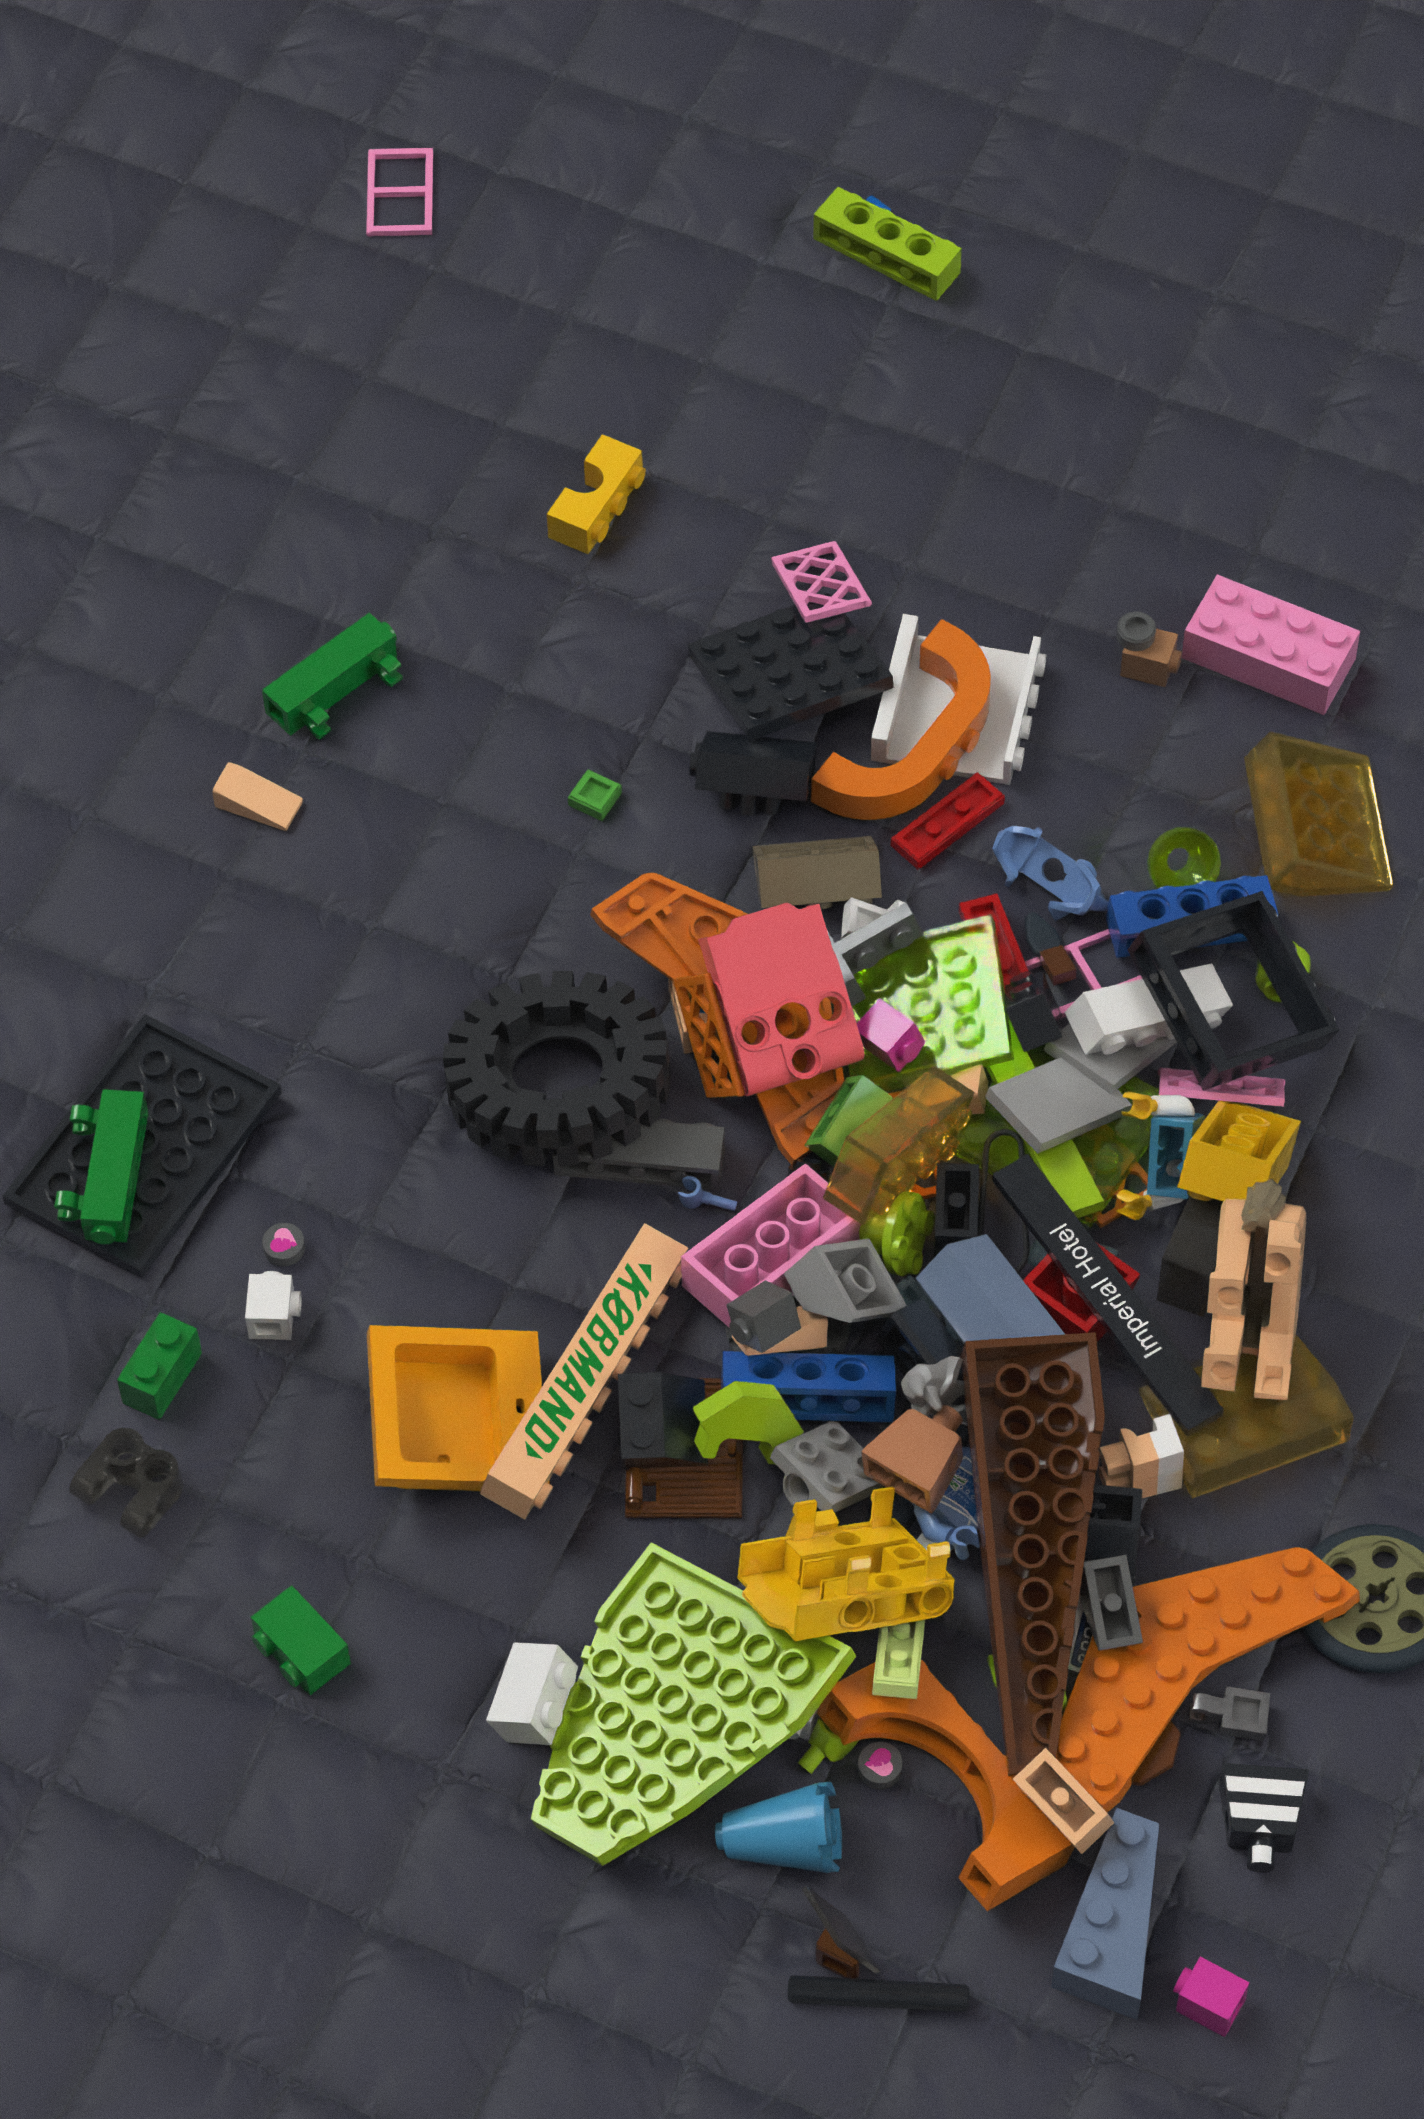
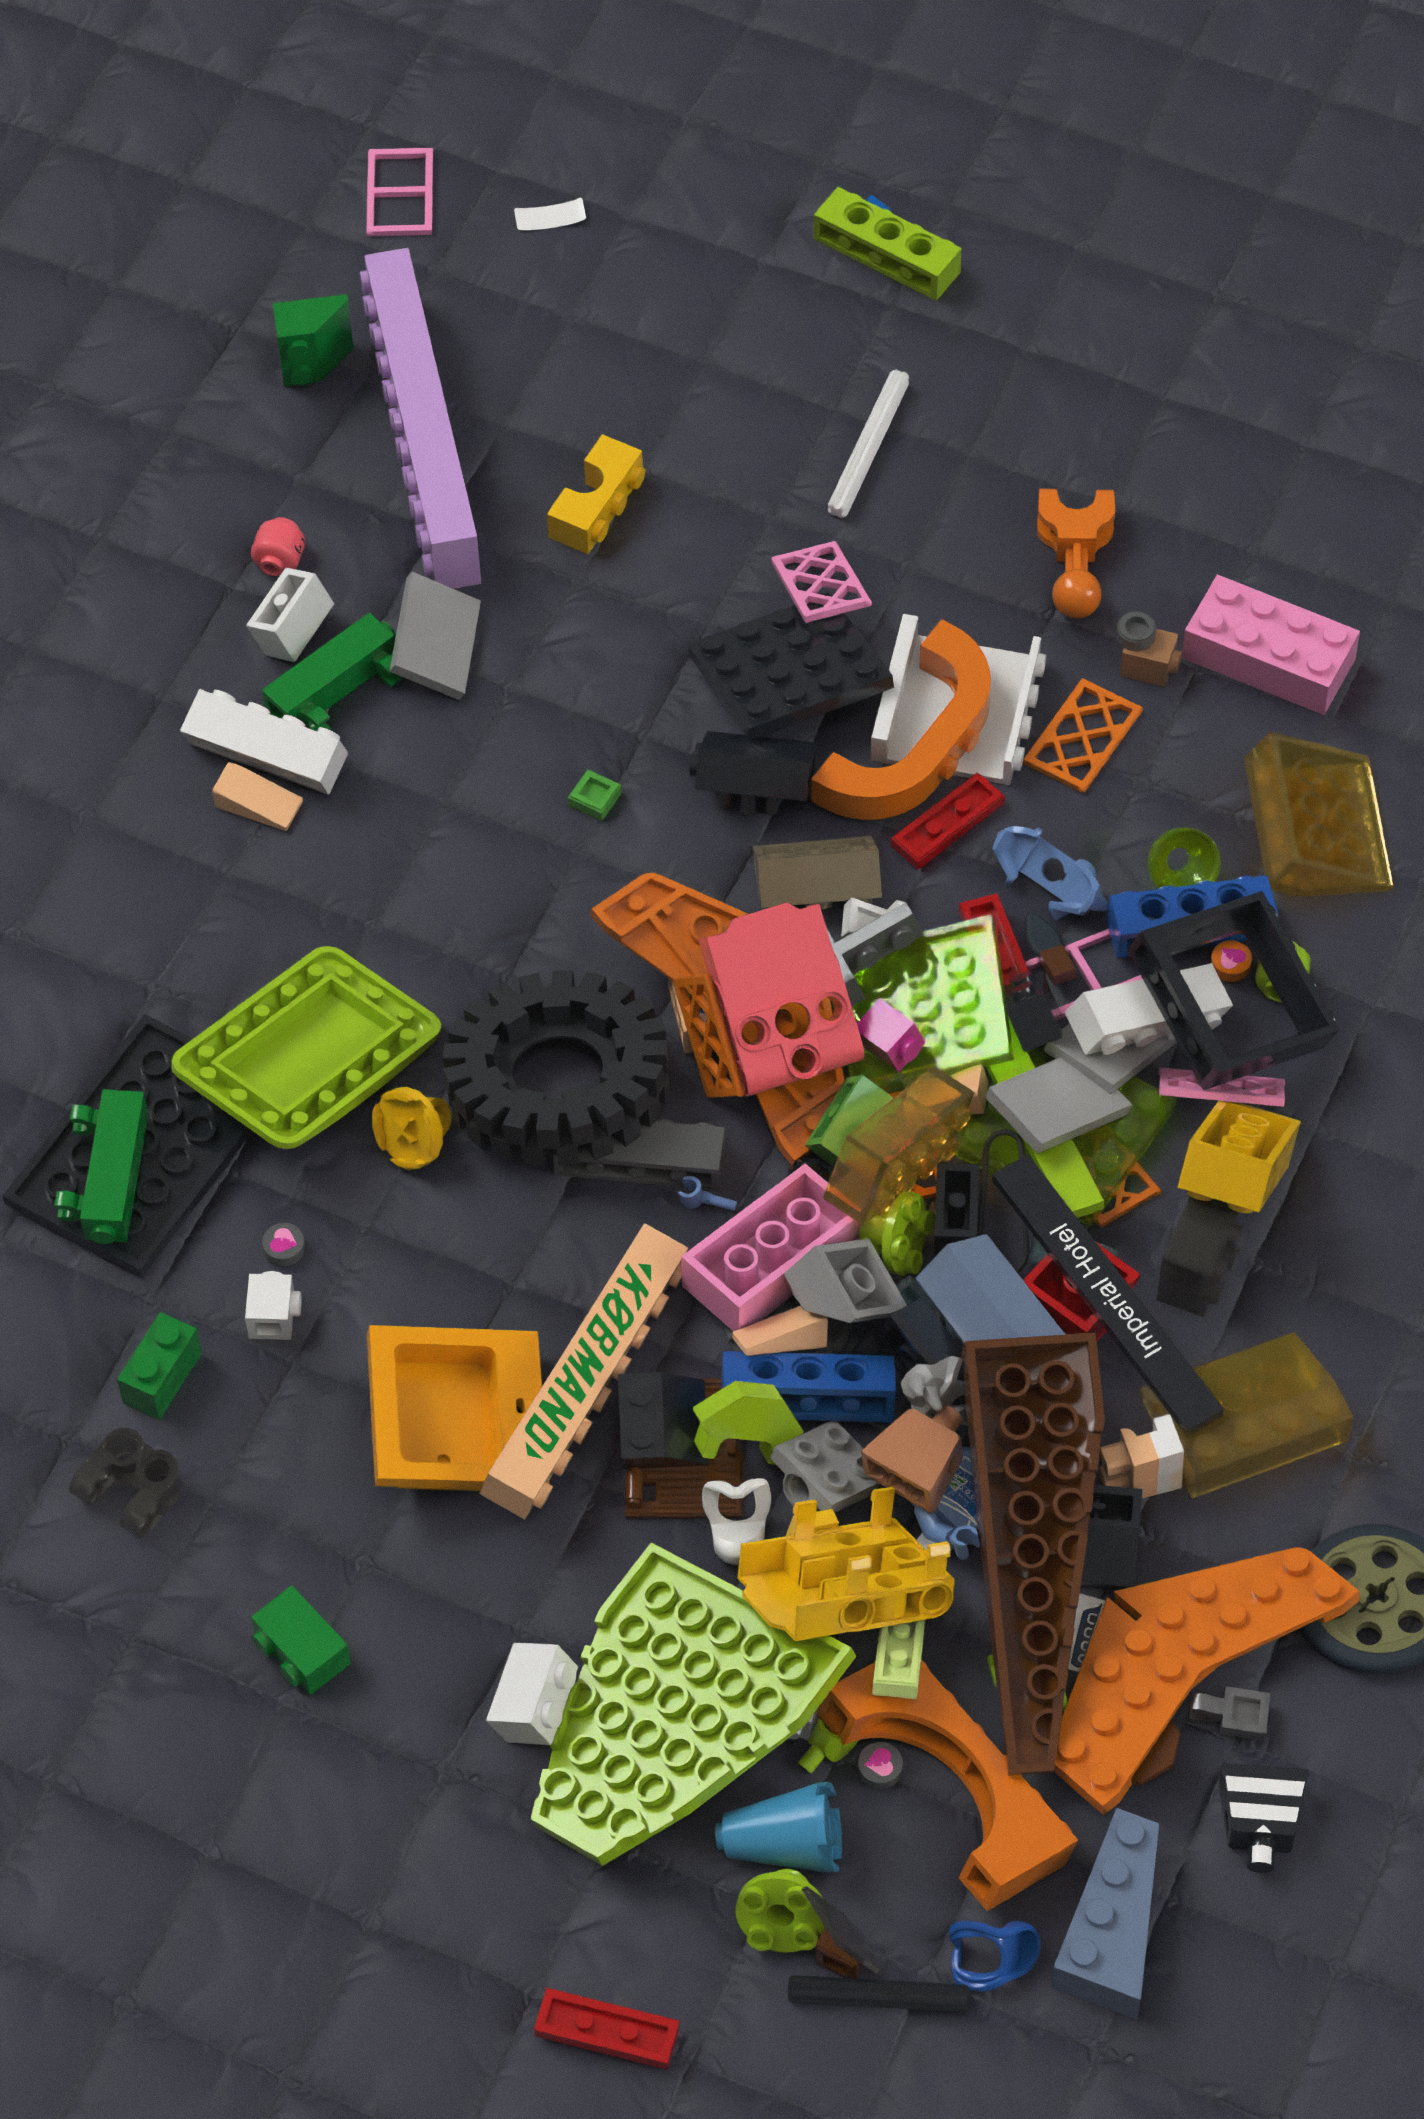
(264, 741): none -> white brick
(278, 546): none -> coral head
(290, 614): none -> white brick
(307, 1047): none -> lime wedge
(312, 337): none -> green slope
(410, 1126): none -> yellow tile
(420, 420): none -> lavender brick
(435, 635): none -> light grey tile
(550, 216): none -> white sticker
(607, 2028): none -> red plate
(728, 1533): none -> white piece
(763, 1316): dark grey brick -> none
(777, 1912): none -> lime plate
(868, 444): none -> white axle
(1018, 1948): none -> blue piece
(1059, 769): none -> orange window
(1063, 1801): light nougat brick -> none
(1075, 539): none -> orange piece
(1110, 1603): dark grey slope -> none
(1171, 1130): torso -> none
(1210, 1995): dark pink brick -> none
(1231, 960): none -> orange tile
(1255, 1290): light nougat piece -> none

